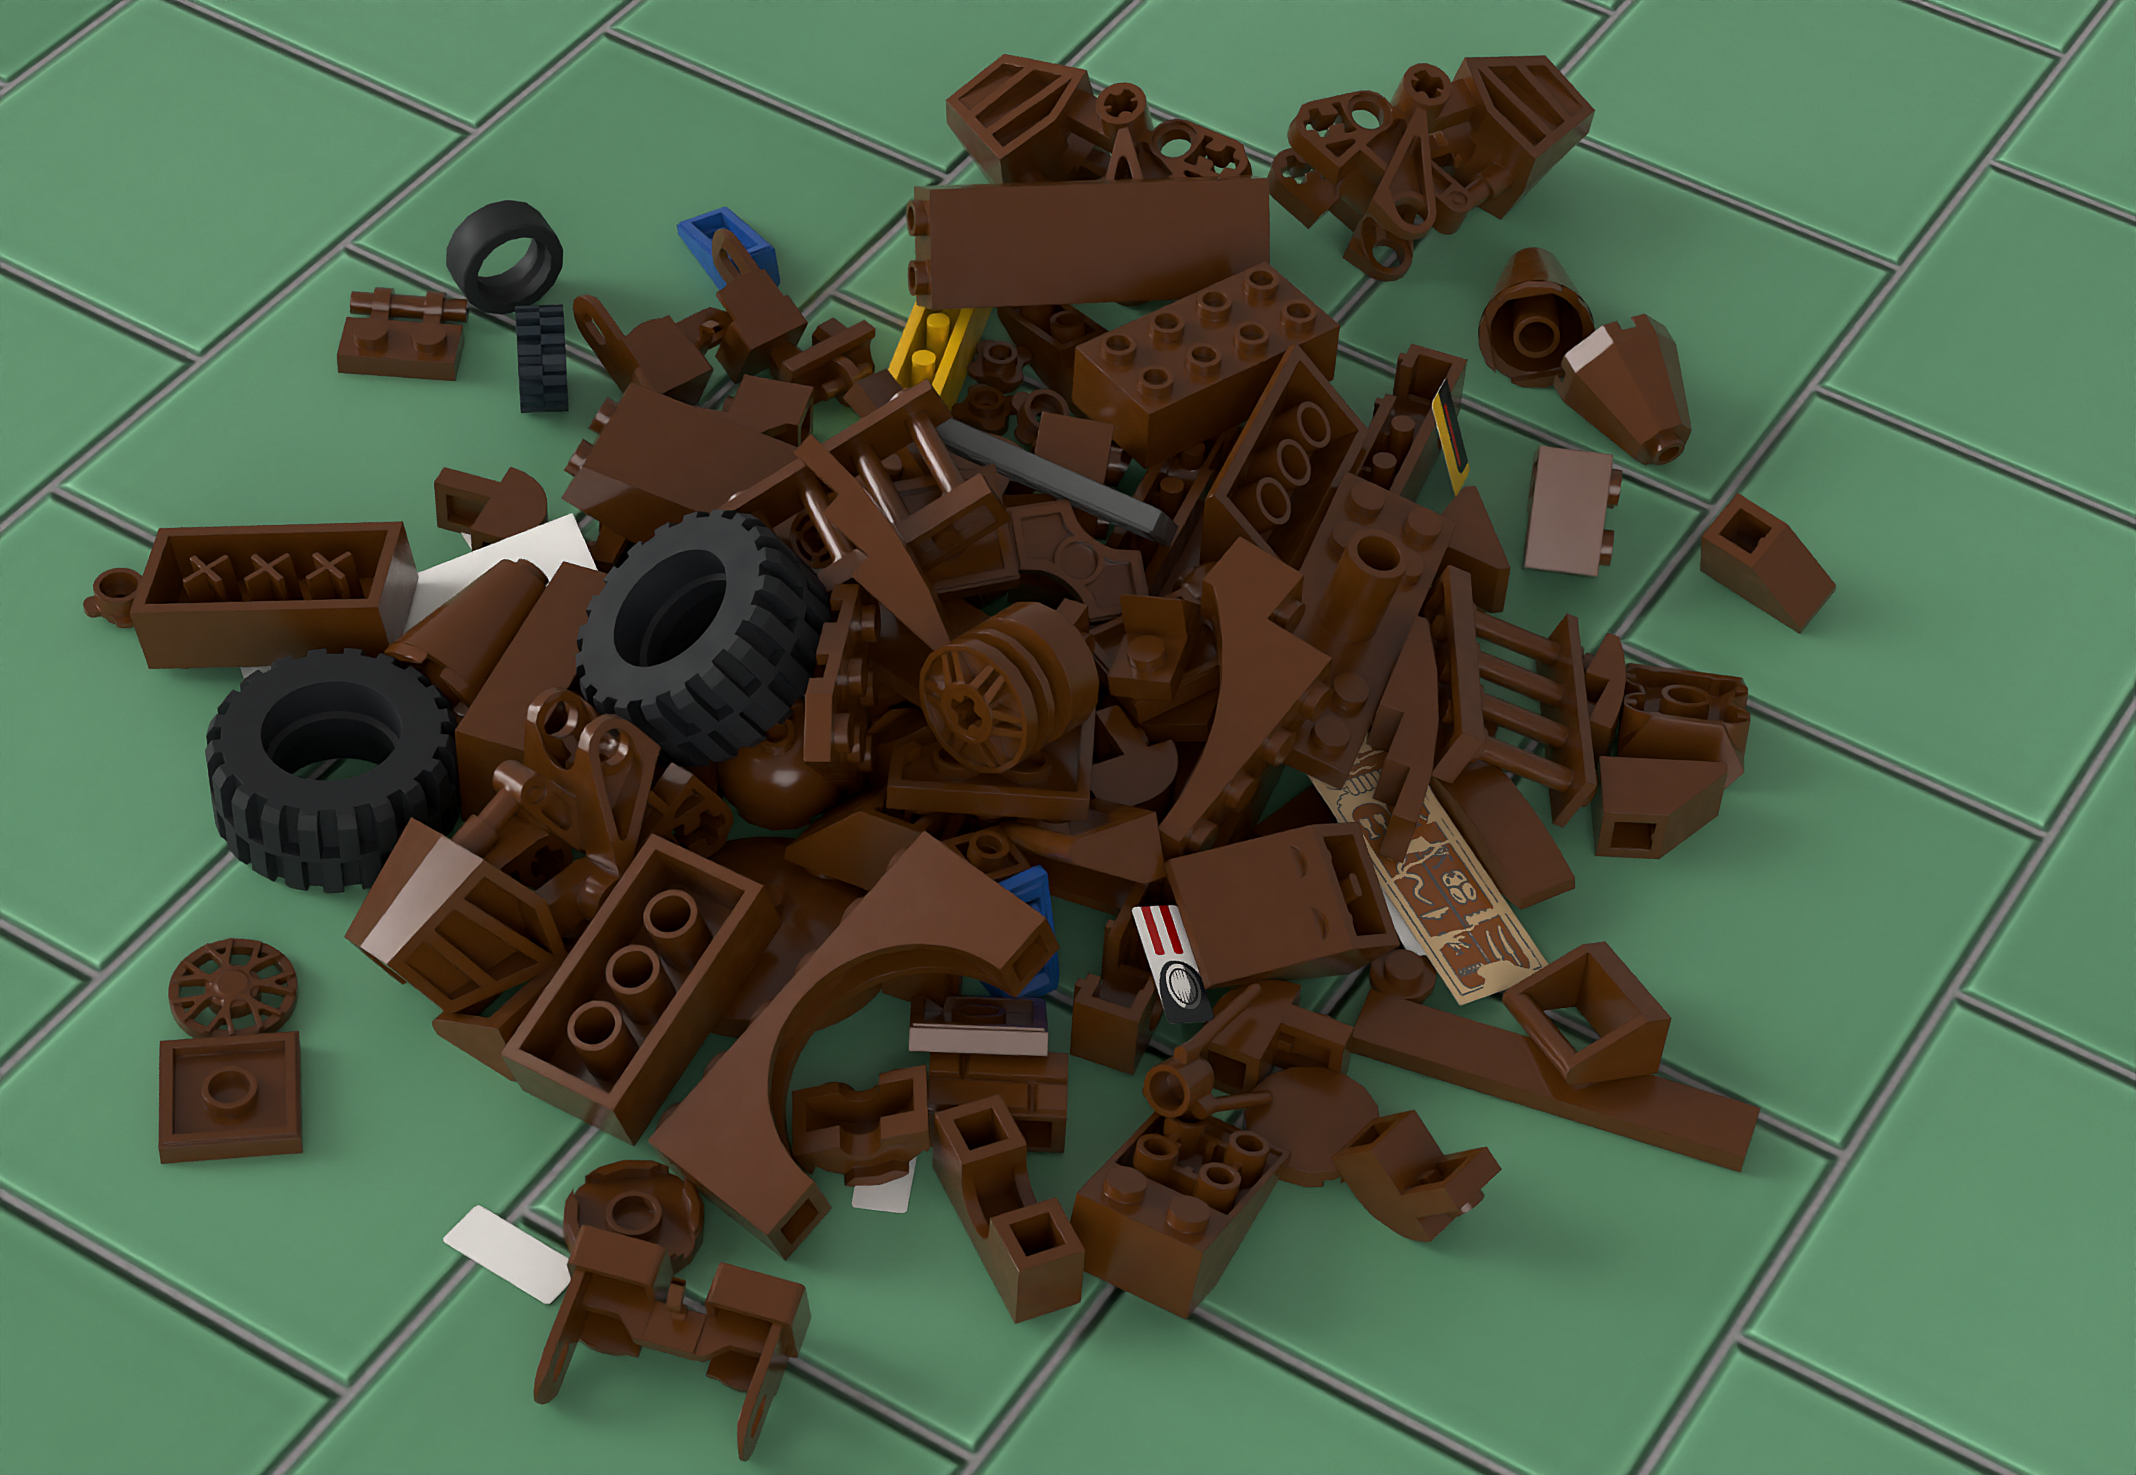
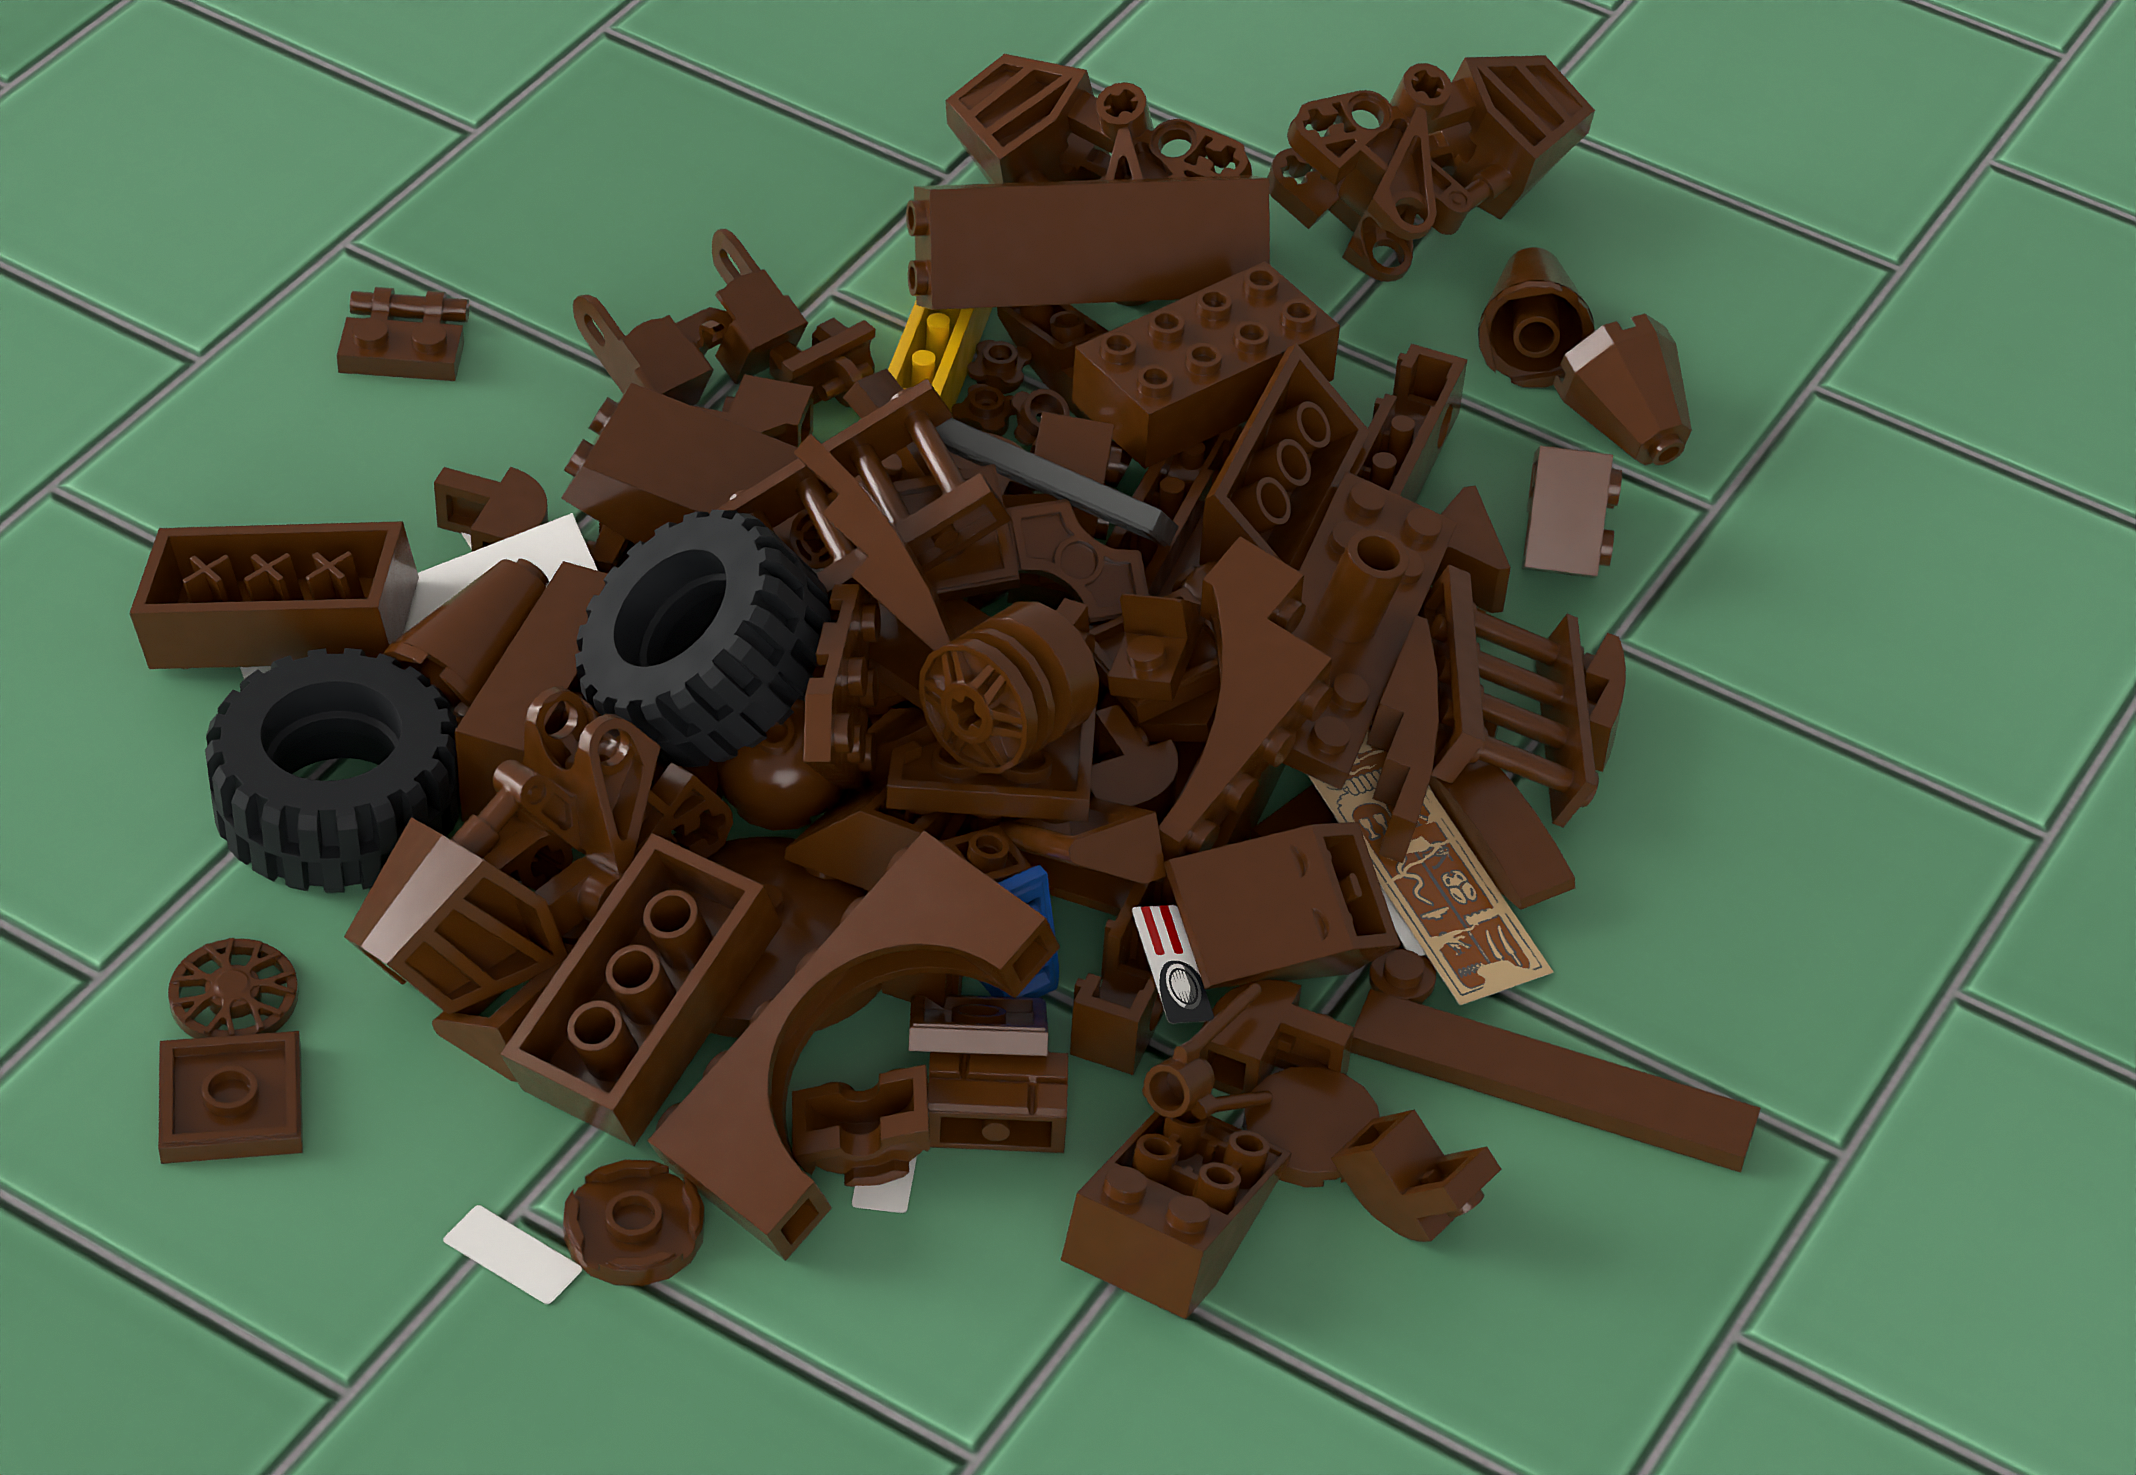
(113, 596): reddish brown plate -> none
(491, 228): black tyre -> none
(541, 358): black wheel -> none
(629, 1300): reddish brown piece -> none
(698, 236): blue slope -> none
(1021, 1241): reddish brown arch -> none
(1450, 437): sticker -> none
(1610, 999): reddish brown tile -> none
(1653, 804): reddish brown slope -> none
(1684, 717): reddish brown slope -> none
(1765, 563): reddish brown slope -> none

